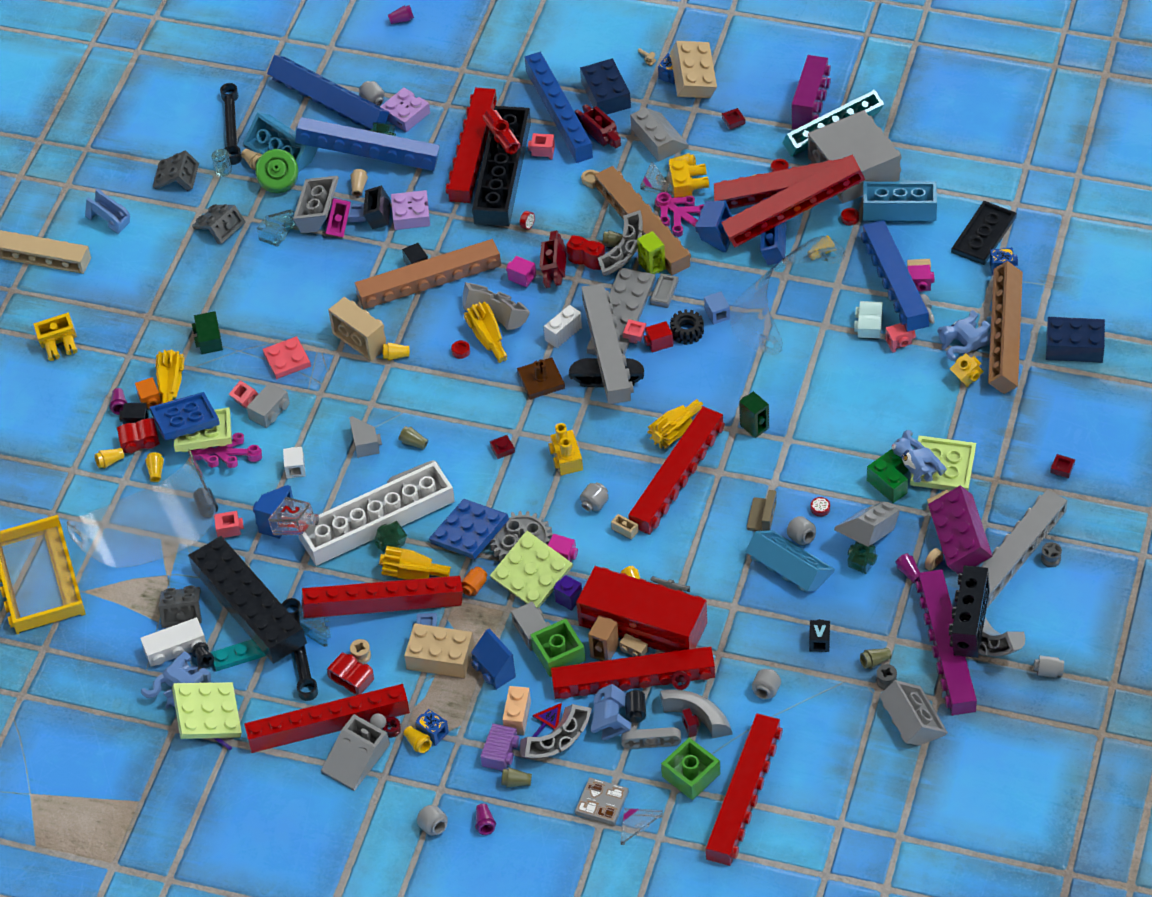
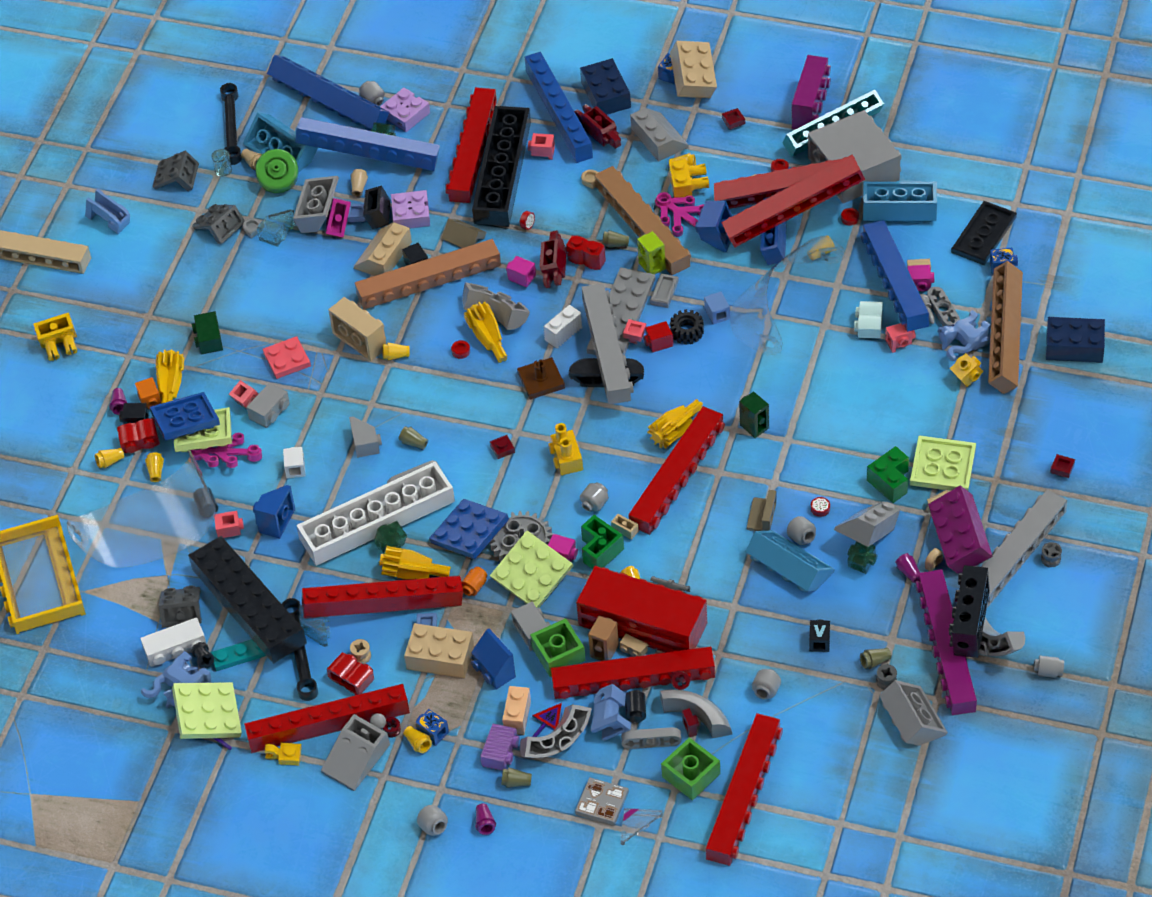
(250, 227): none -> light grey tile
(287, 753): none -> yellow plate
(292, 517): clear torso -> none
(384, 250): none -> tan slope
(400, 15): magenta cone -> none
(461, 233): none -> dark tan panel
(501, 131): red piece -> none
(567, 592): dark purple brick -> none
(601, 541): none -> green brick
(627, 247): light grey brick -> none
(649, 57): tan hand -> none
(654, 181): clear tile -> none
(917, 460): medium blue animal -> none
(943, 302): none -> light grey beam

